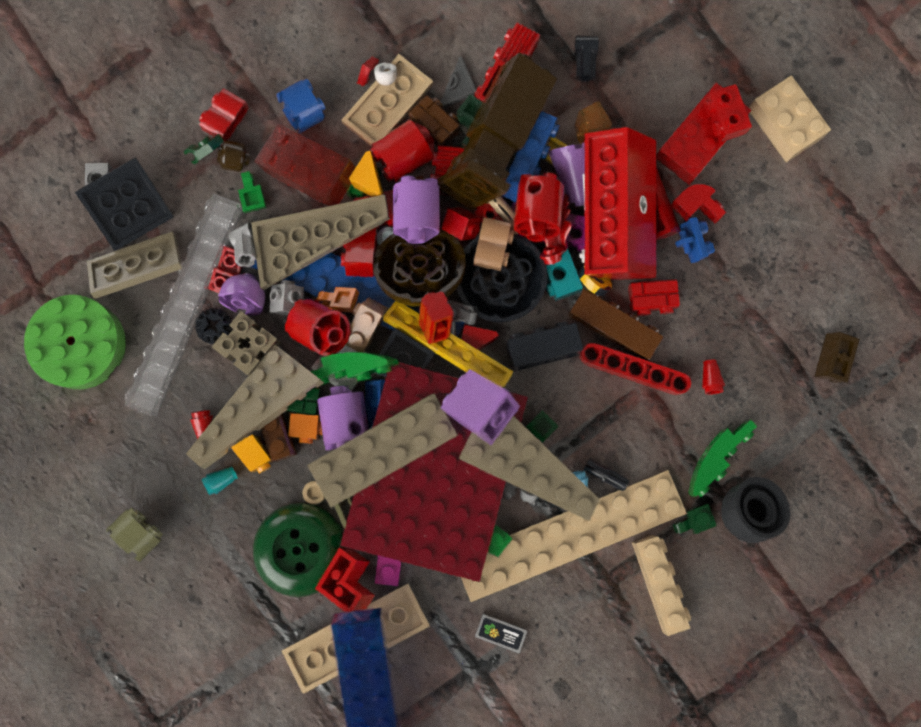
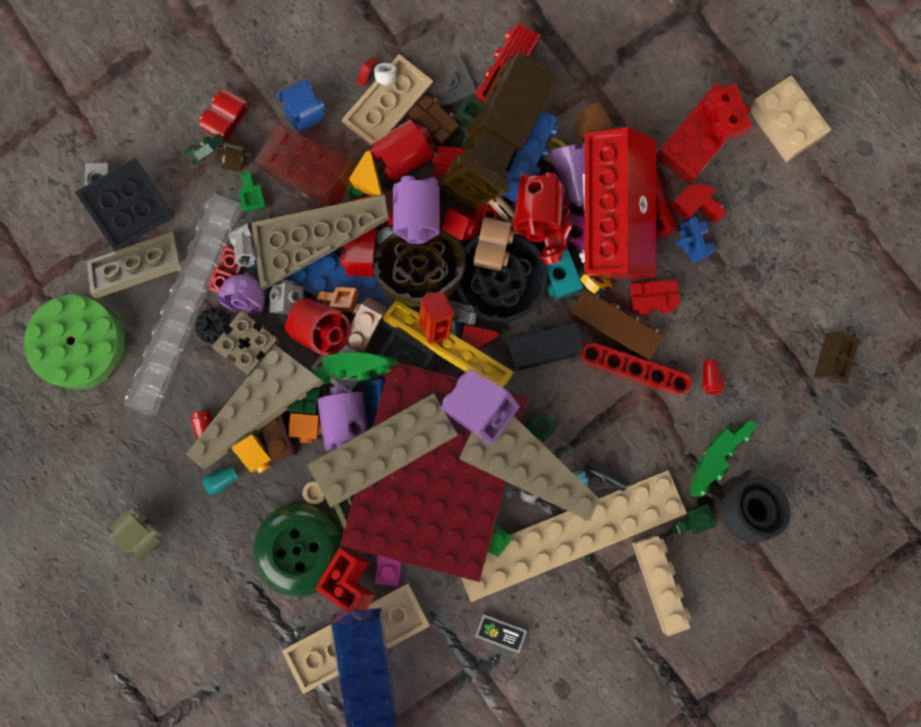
(586, 52): black piece -> none

